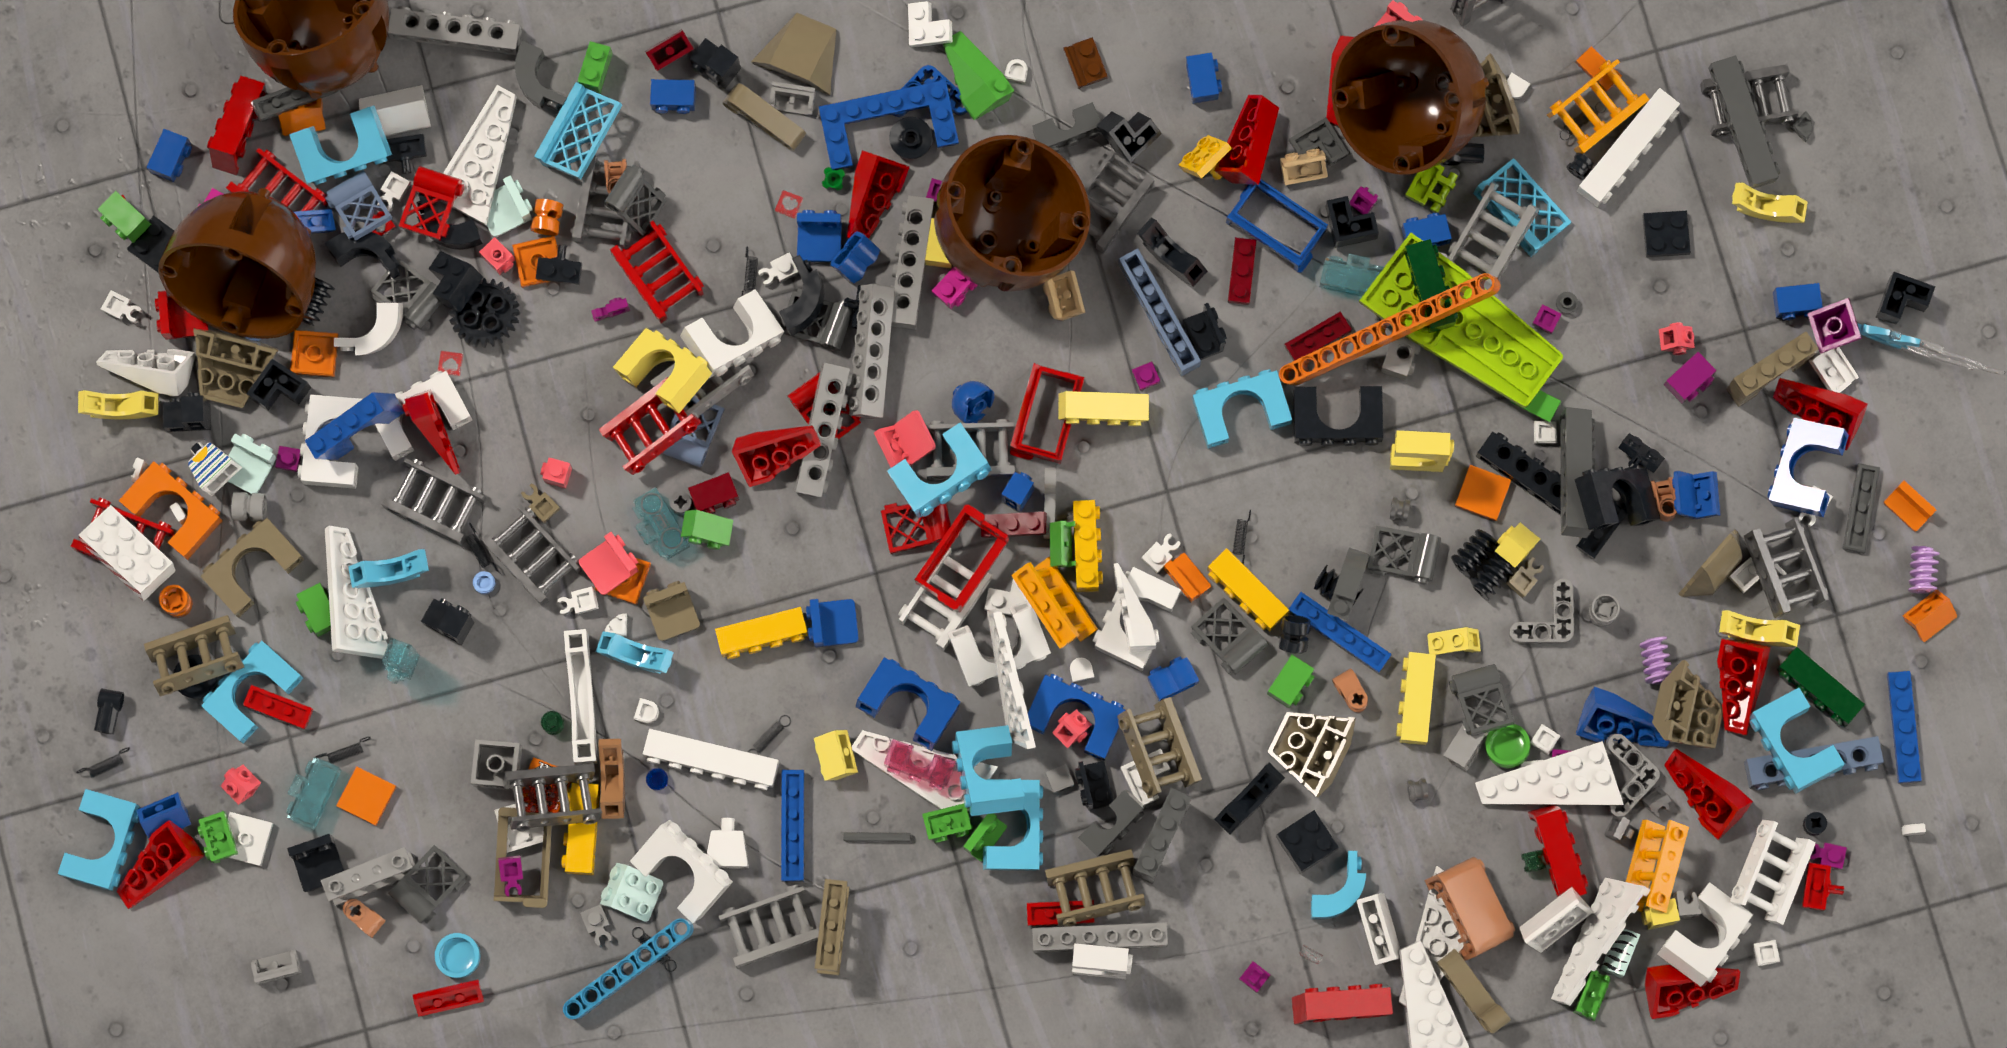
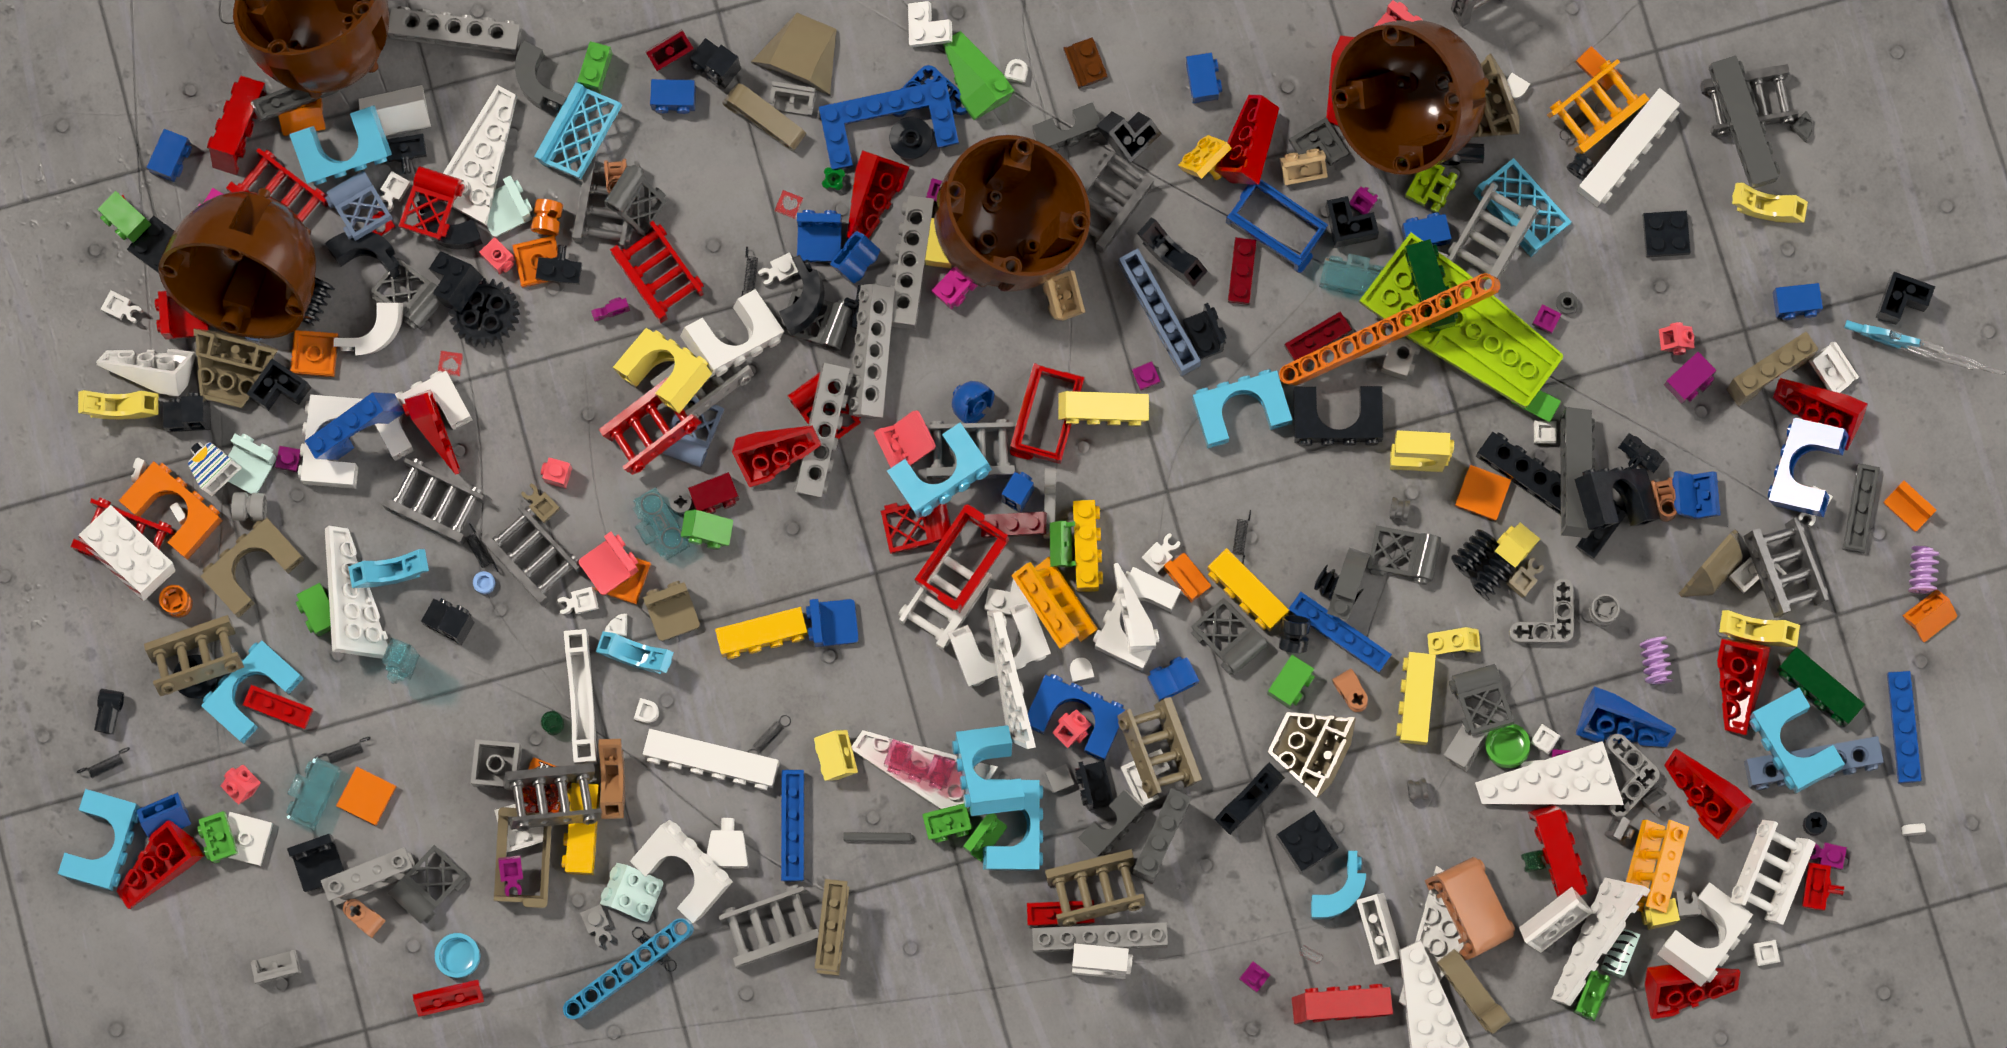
(317, 220): blue plate -> none
(657, 779): clear blue plate -> none
(893, 678): blue arch -> none
(1686, 710): dark tan wedge -> none
(1834, 325): magenta slope -> none

